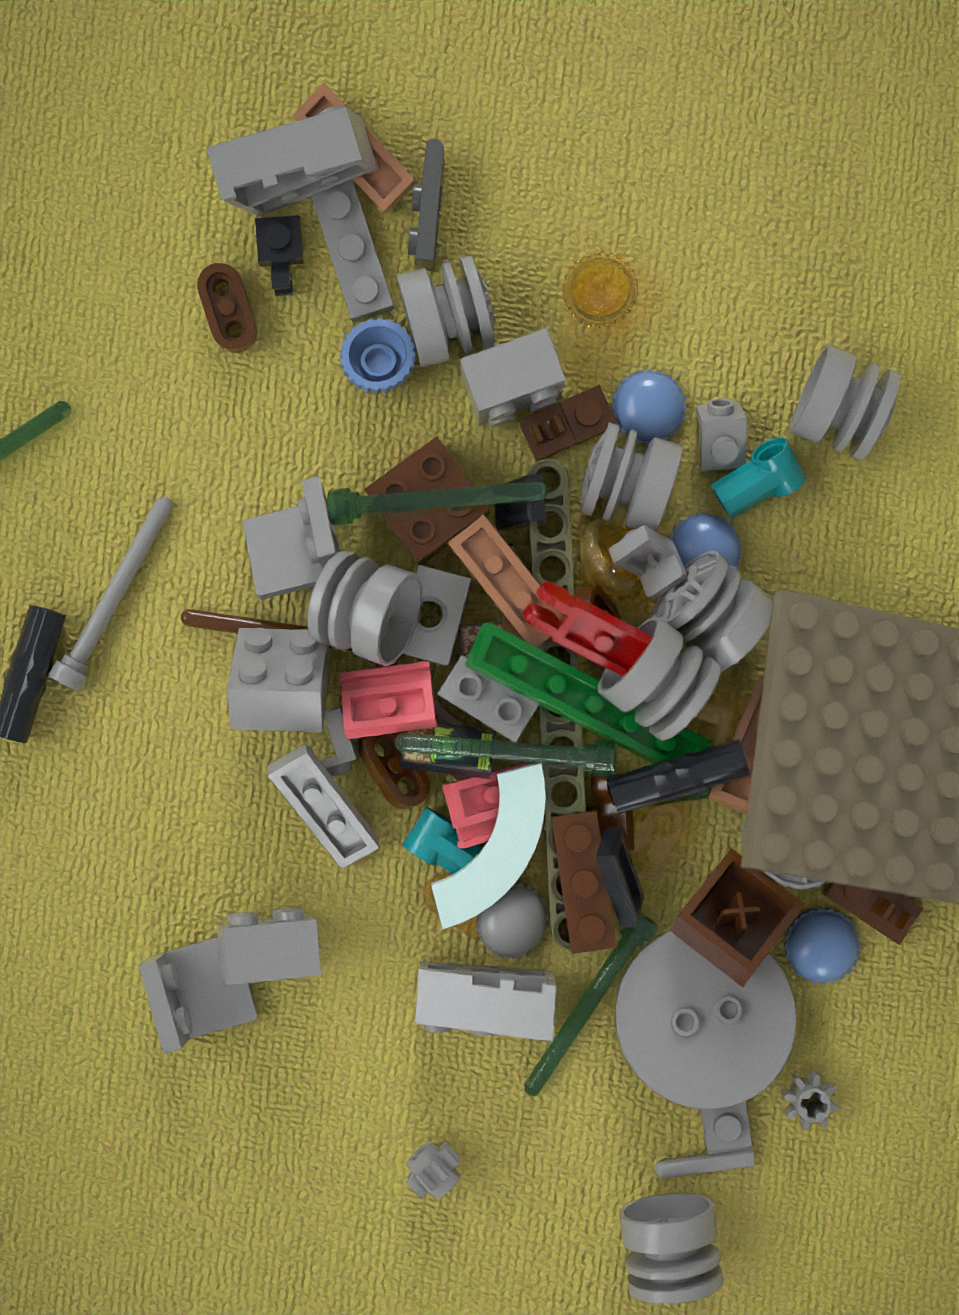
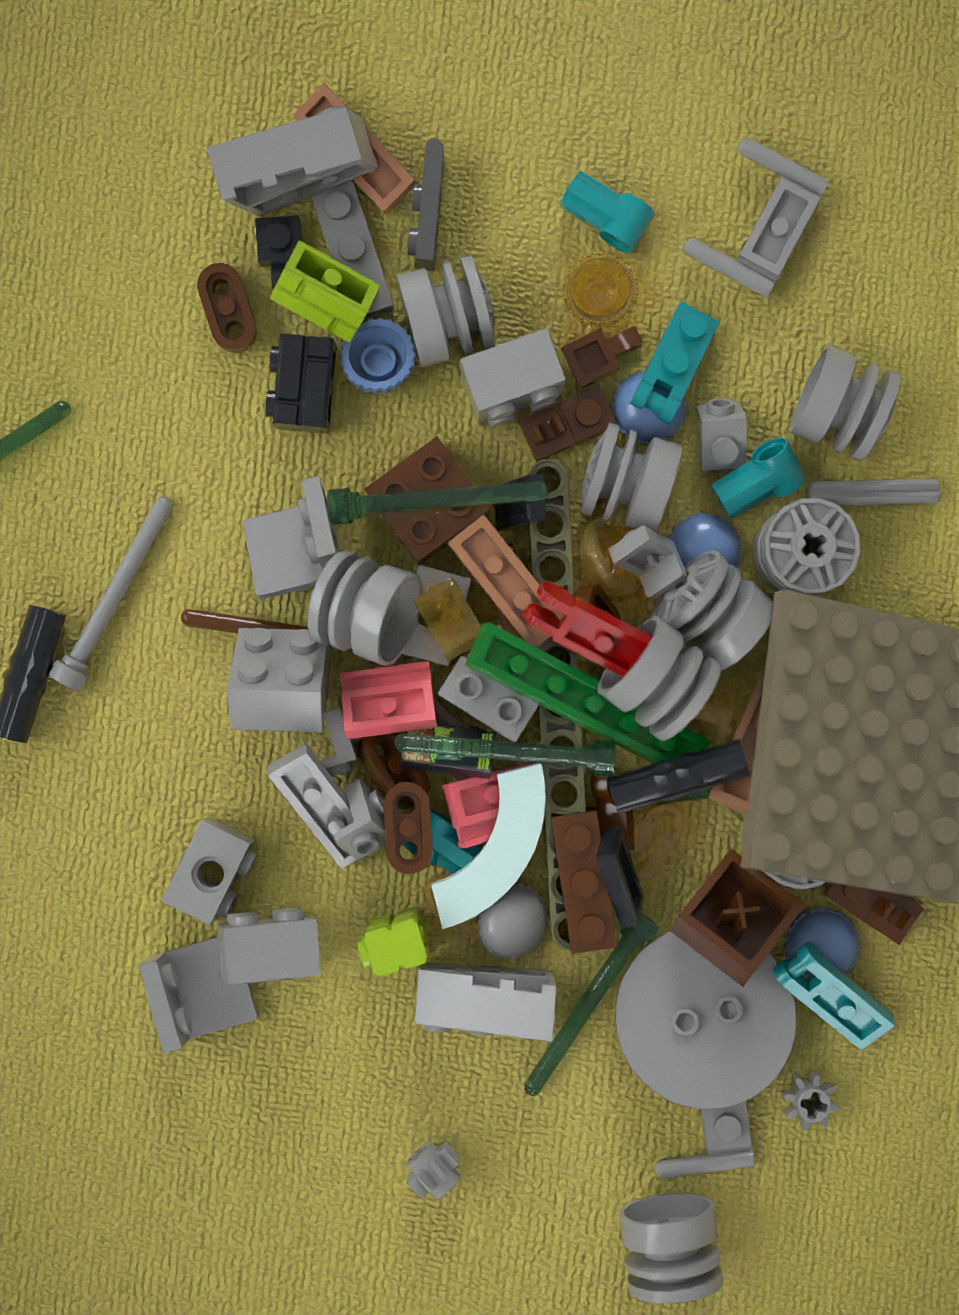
(190, 889): none -> light grey brick
(302, 383): none -> black brick
(324, 291): none -> lime brick
(367, 830): none -> light grey bracket
(394, 942): none -> lime brick
(407, 827): none -> reddish brown plate
(448, 618): none -> clear yellow bracket
(594, 356): none -> reddish brown plate
(616, 217): none -> teal piece
(674, 361): none -> teal plate
(776, 227): none -> light grey plate
(783, 535): none -> light grey wheel
(834, 996): none -> teal plate
(876, 492): none -> light grey axle

